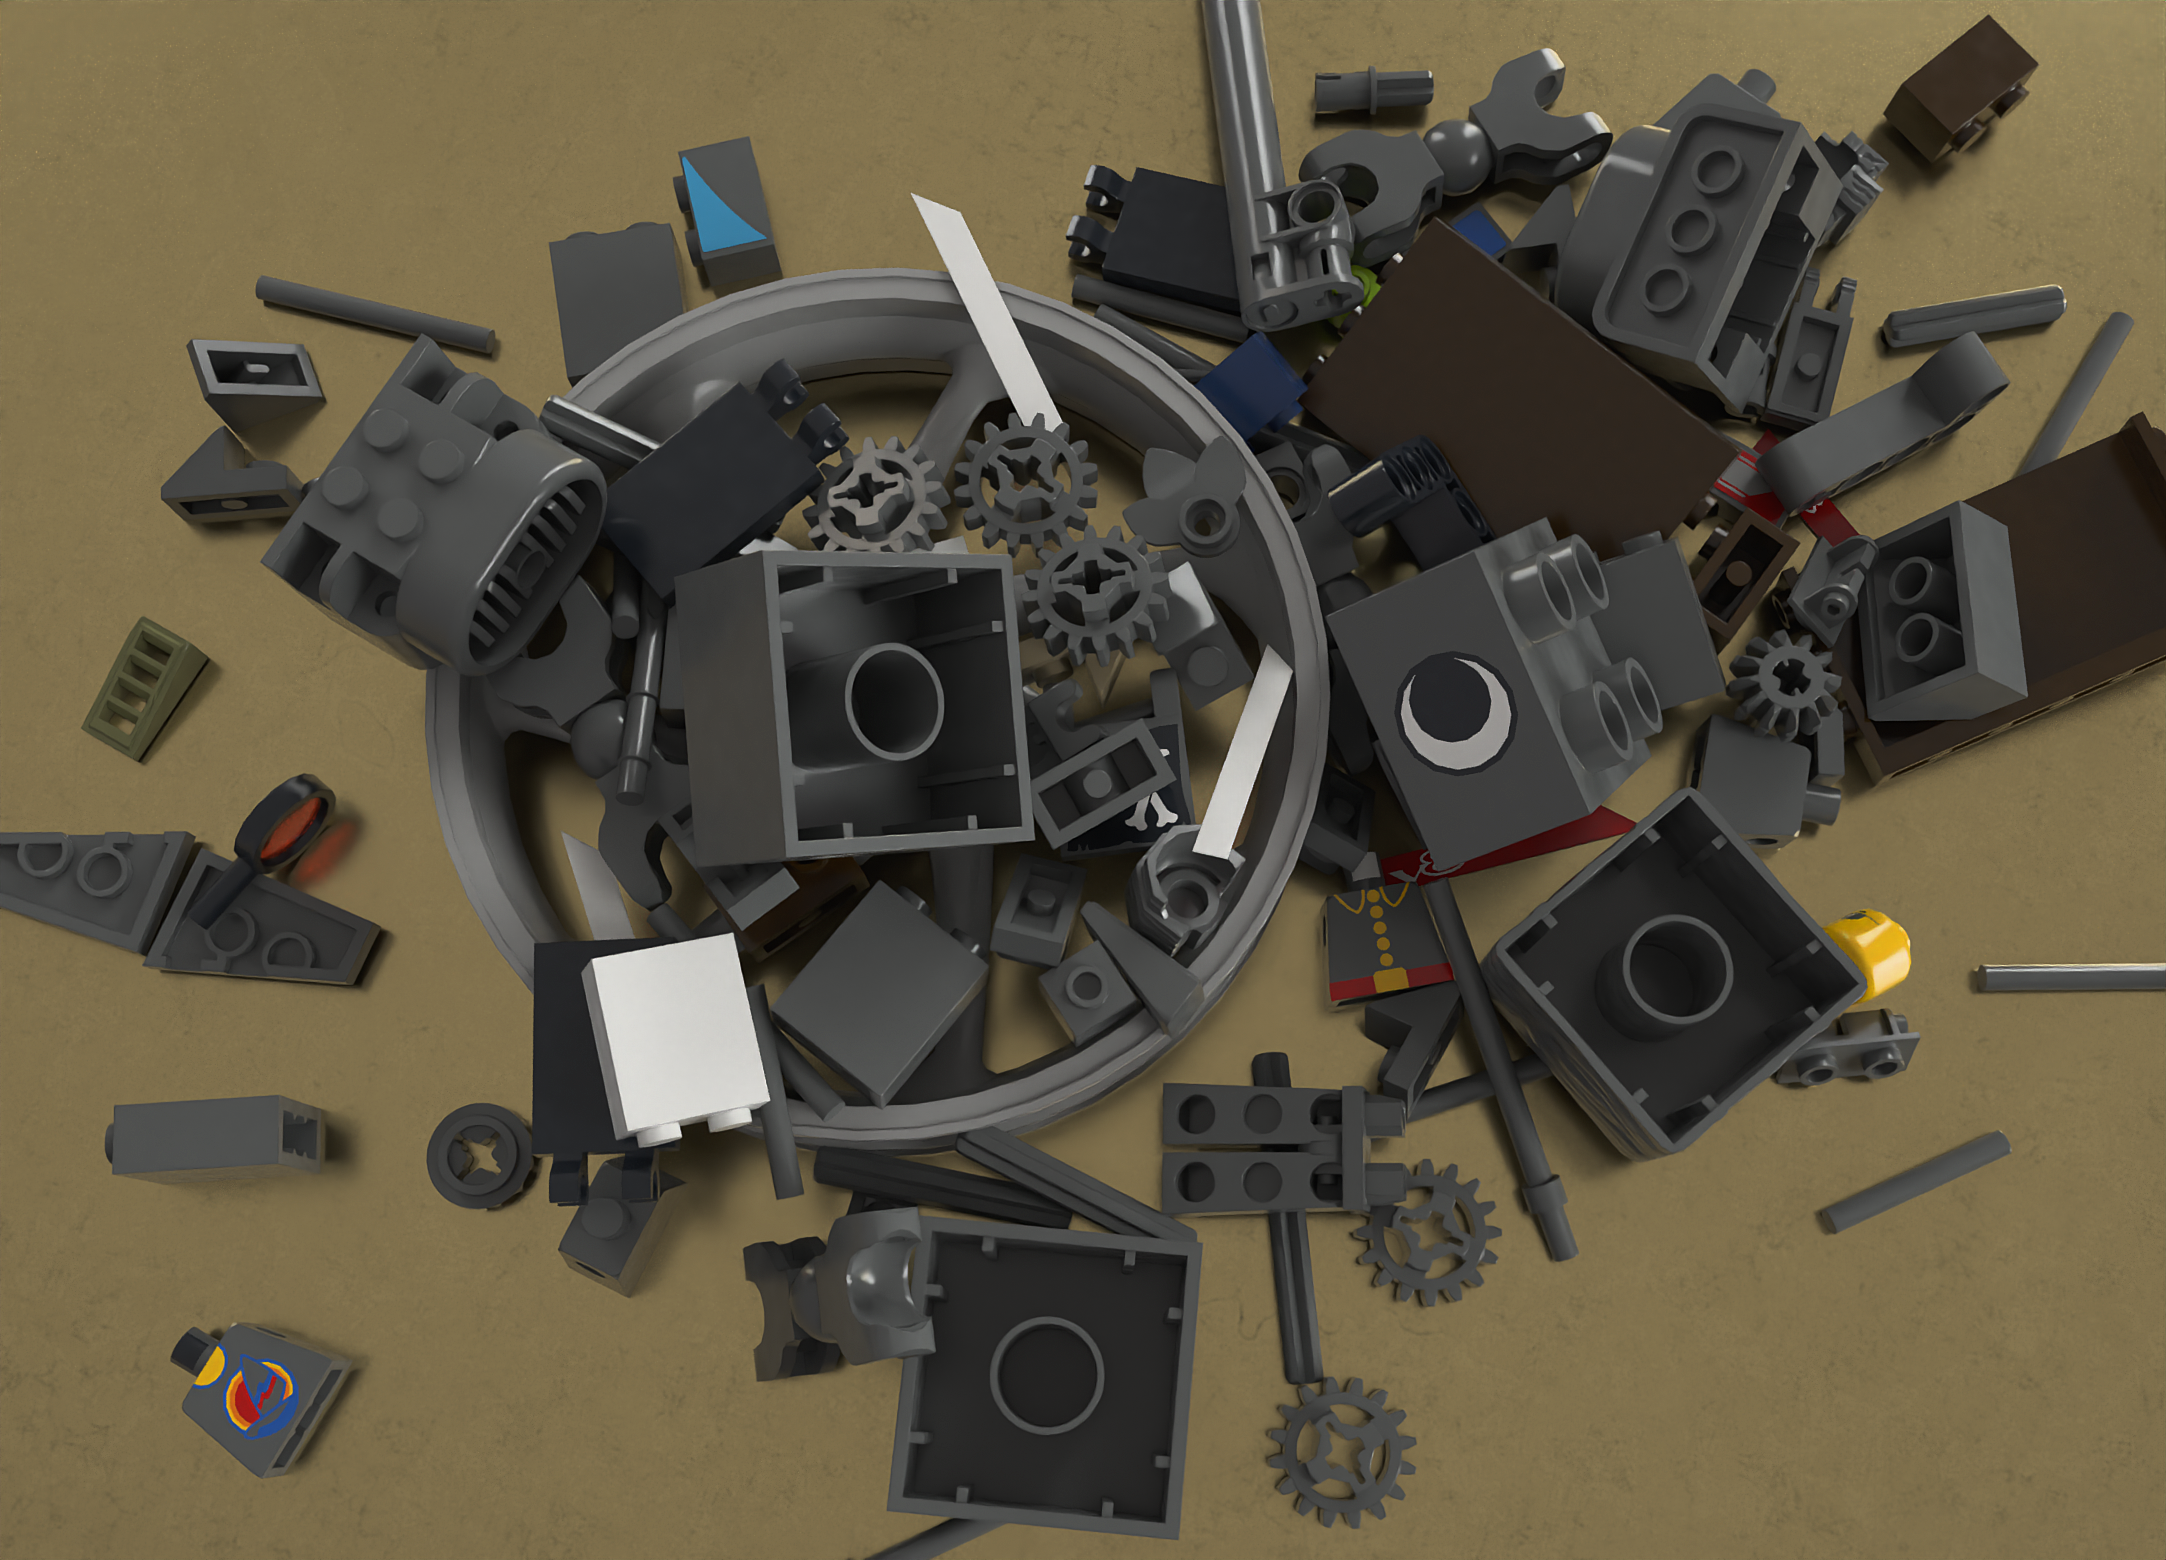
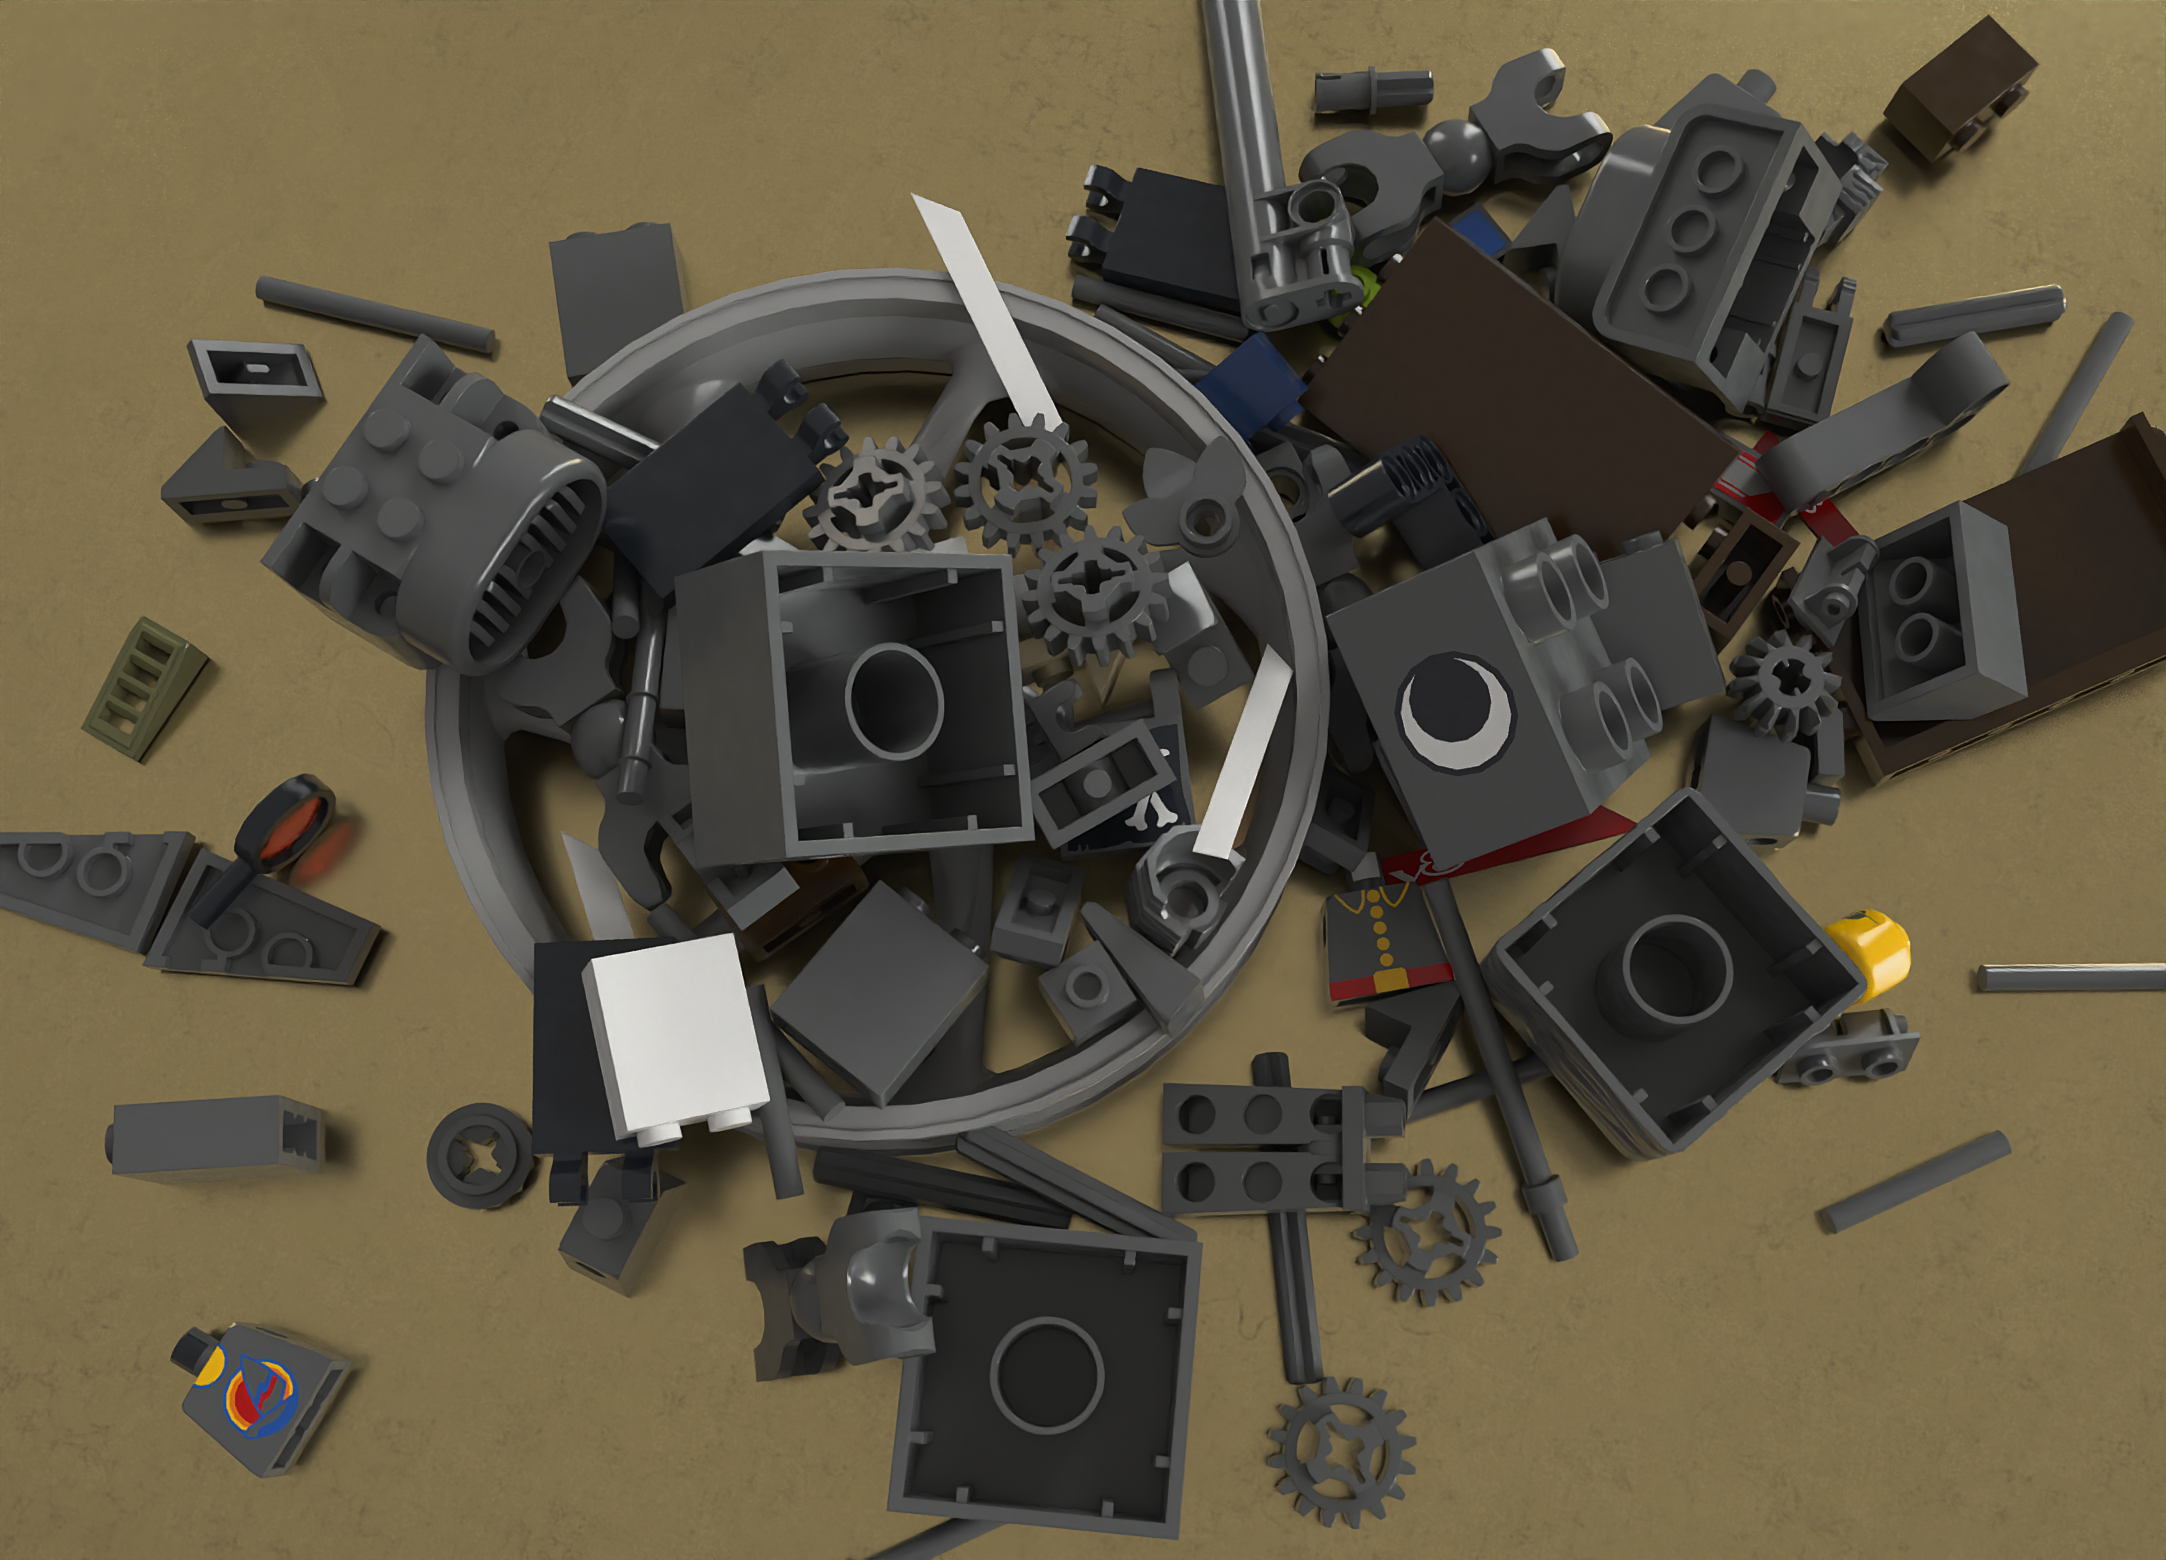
(727, 210): dark grey brick -> none

